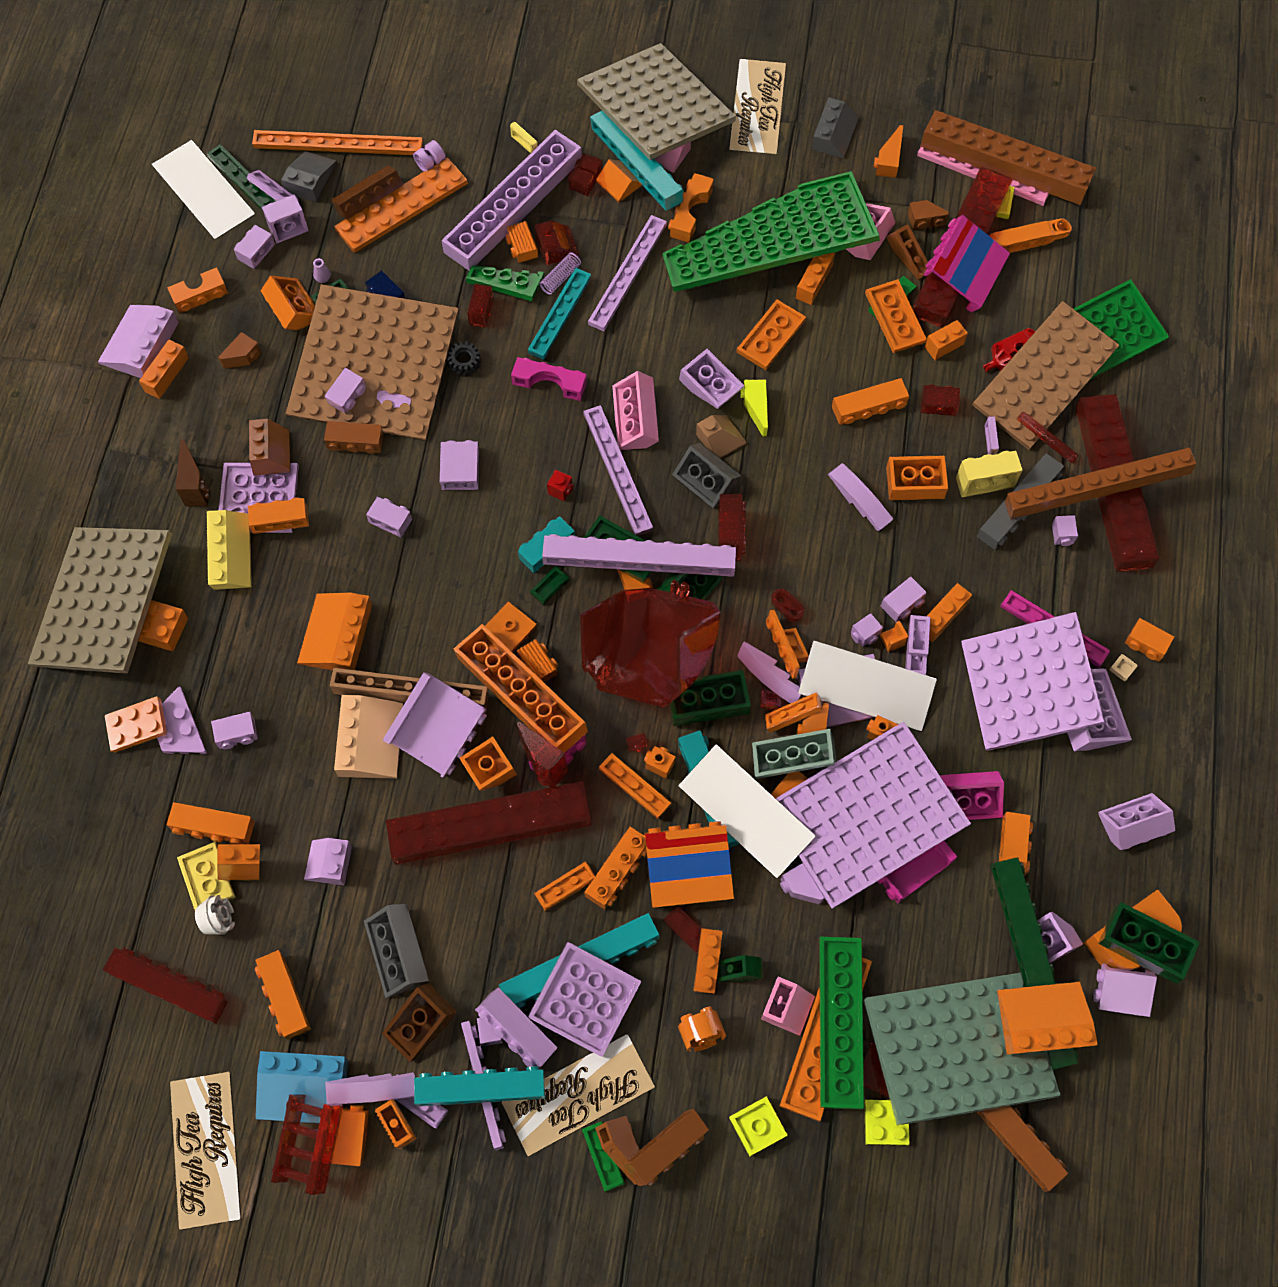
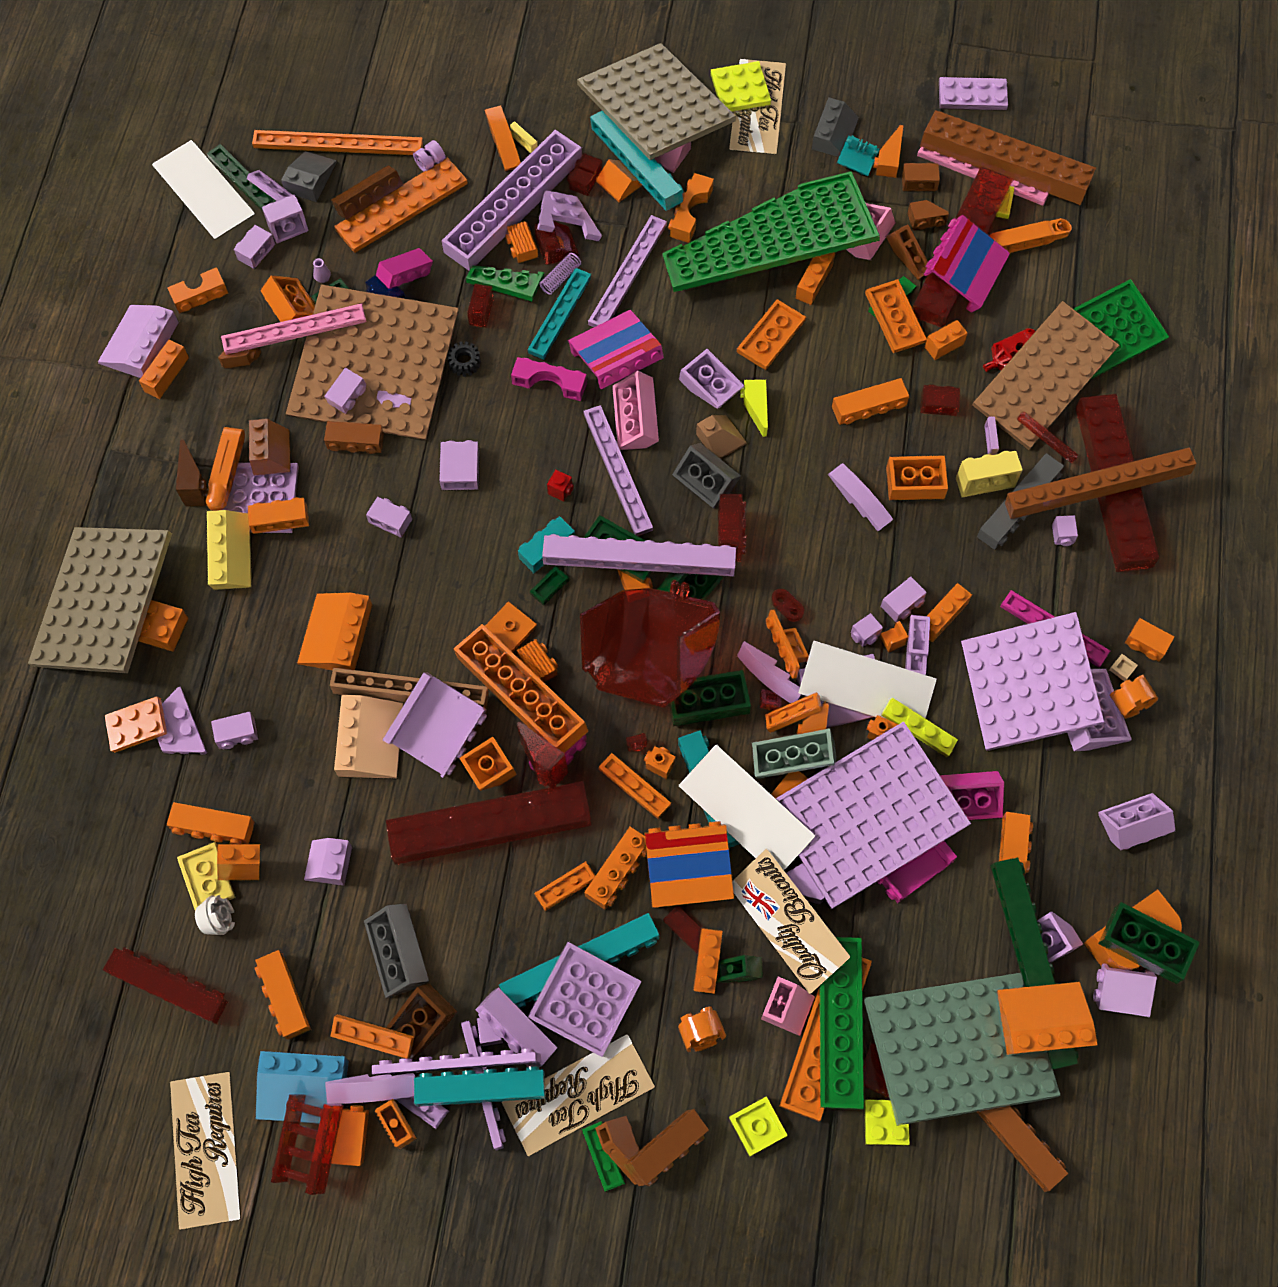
(224, 468): none -> orange piece
(293, 329): none -> bright pink tile
(372, 1036): none -> orange plate
(404, 268): none -> dark pink brick
(465, 1061): none -> lavender plate
(502, 137): none -> orange slope
(568, 210): none -> lavender wing
(617, 348): none -> dark pink panel
(741, 86): none -> neon yellow plate
(789, 921): none -> sticker
(858, 155): none -> teal hinge
(920, 177): none -> dark orange brick
(920, 727): none -> neon yellow plate
(973, 93): none -> lavender plate
(1134, 696): none -> orange brick

